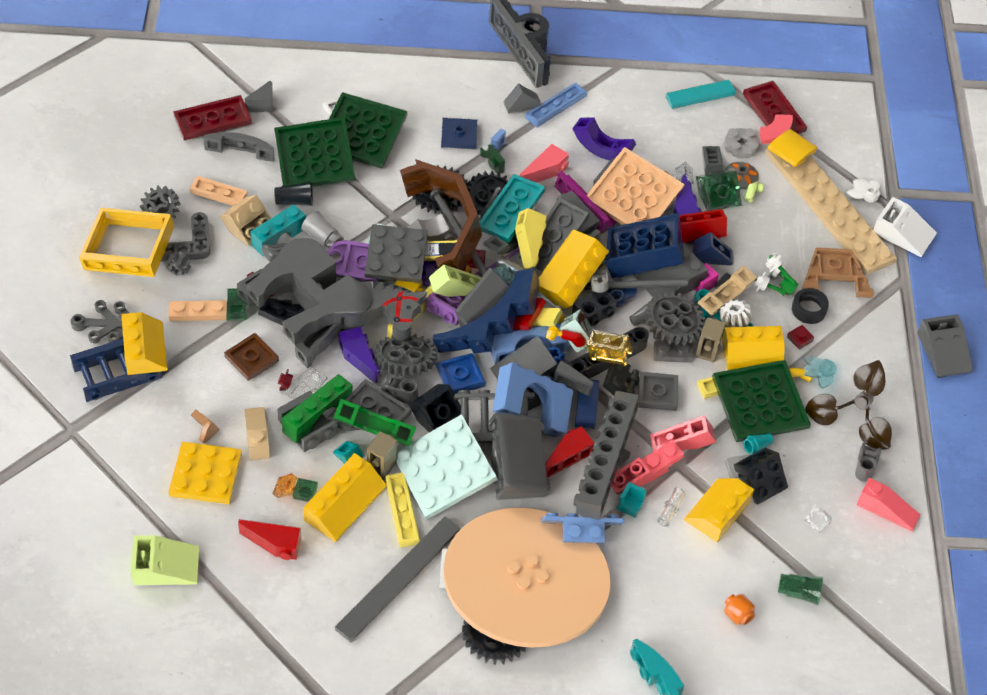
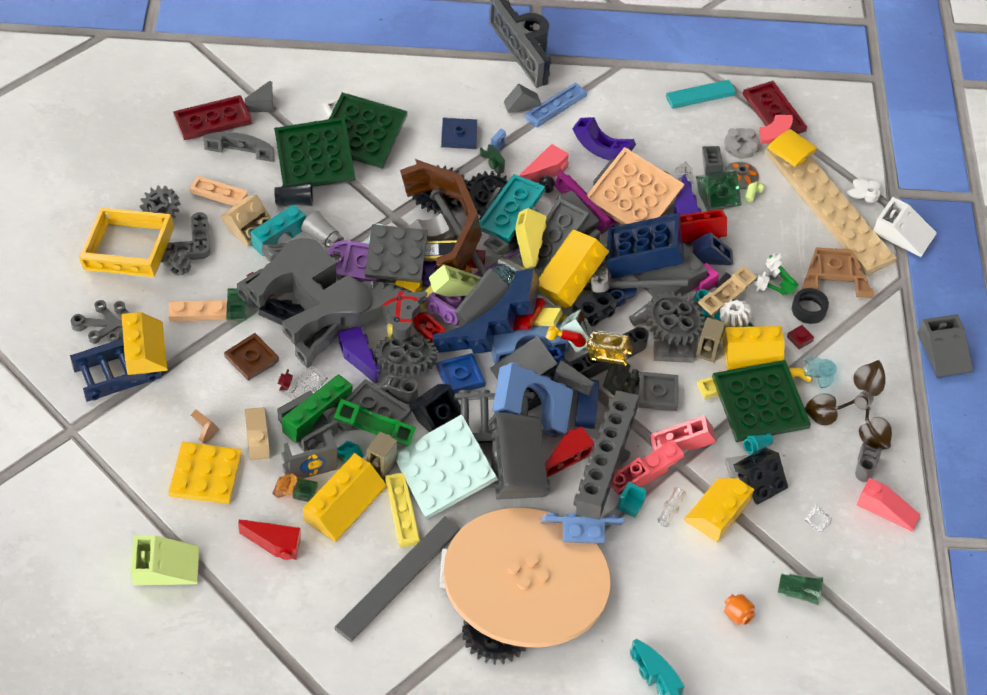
(311, 462): none -> dark grey panel
(430, 328): none -> red plate
(548, 182): none -> black bush

